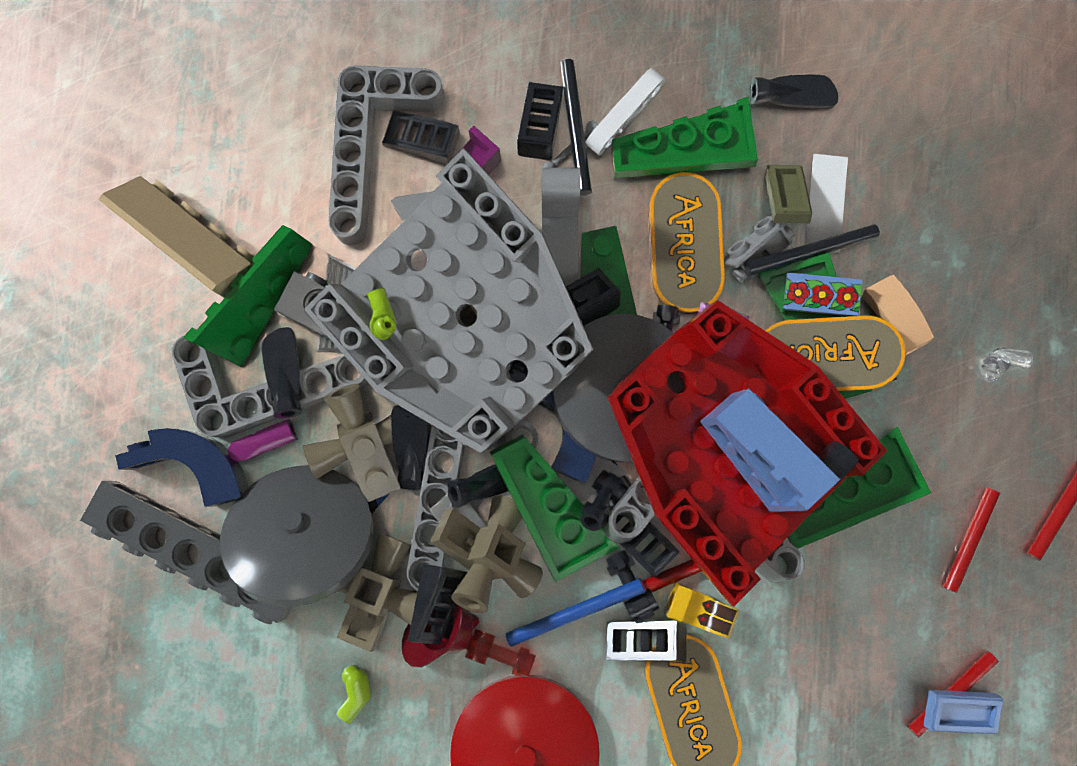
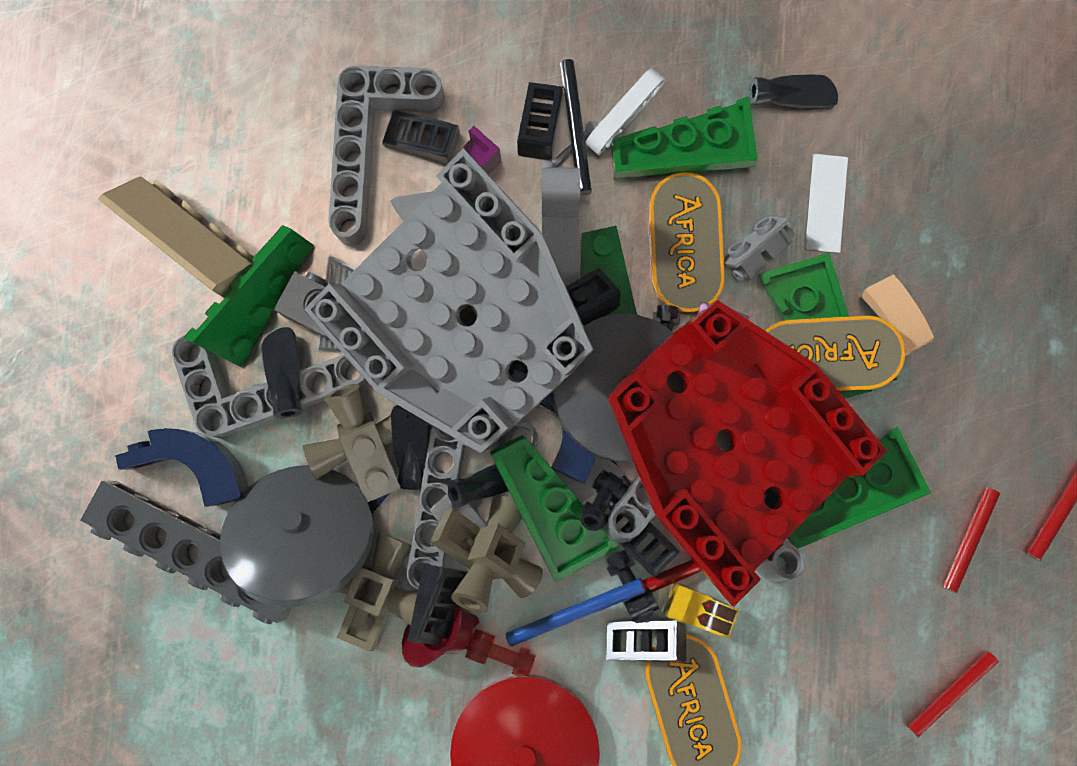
(263, 441): magenta bar -> none
(358, 693): lime arm -> none
(383, 319): lime arm -> none
(768, 453): medium blue wedge -> none
(788, 194): olive tile -> none
(811, 250): black bar -> none
(822, 294): tile -> none
(838, 459): black brick -> none
(963, 712): medium blue tile -> none
(1001, 359): clear arm -> none

